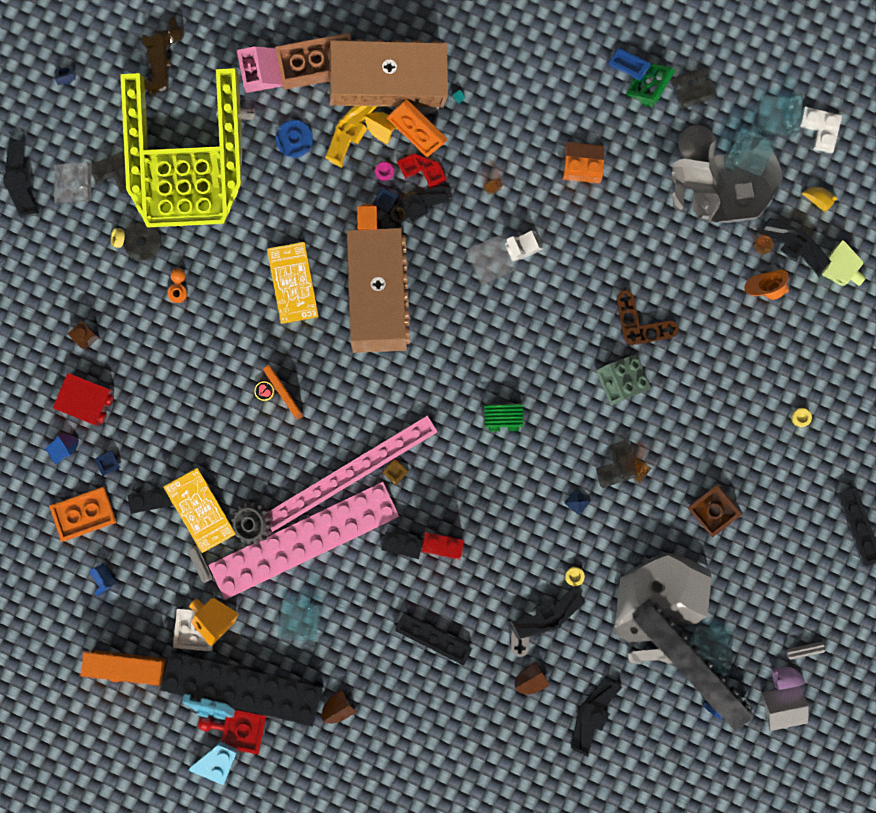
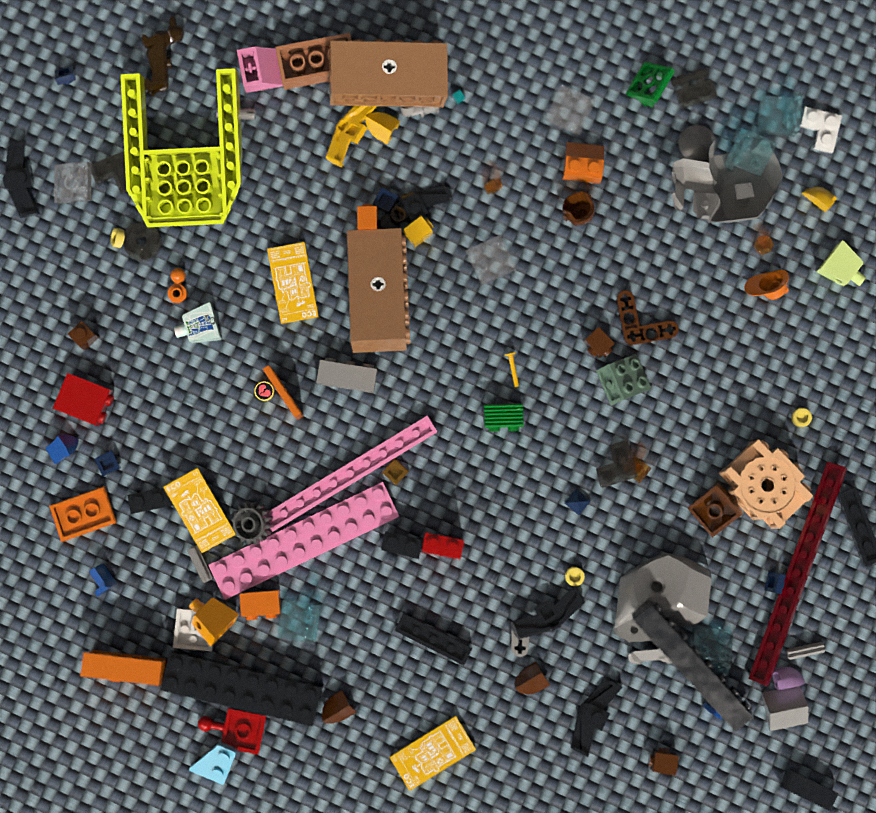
(199, 325): none -> torso
(207, 707): medium azure wing -> none
(260, 603): none -> orange brick
(294, 138): blue tile -> none
(347, 375): none -> light grey brick
(384, 171): dark pink tile -> none
(415, 164): red tile -> none
(416, 128): orange tile -> none
(418, 231): none -> yellow brick
(432, 753): none -> yellow tile
(513, 369): none -> yellow pin
(523, 245): white brick -> none
(570, 110): none -> clear plate
(578, 208): none -> reddish brown cap
(599, 343): none -> reddish brown brick
(629, 64): blue tile -> none
(663, 761): none -> reddish brown brick
(775, 582): none -> dark blue plate
(783, 488): none -> light nougat piece
(797, 244): black plate -> none
(797, 573): none -> dark red plate
(808, 789): none -> black beam

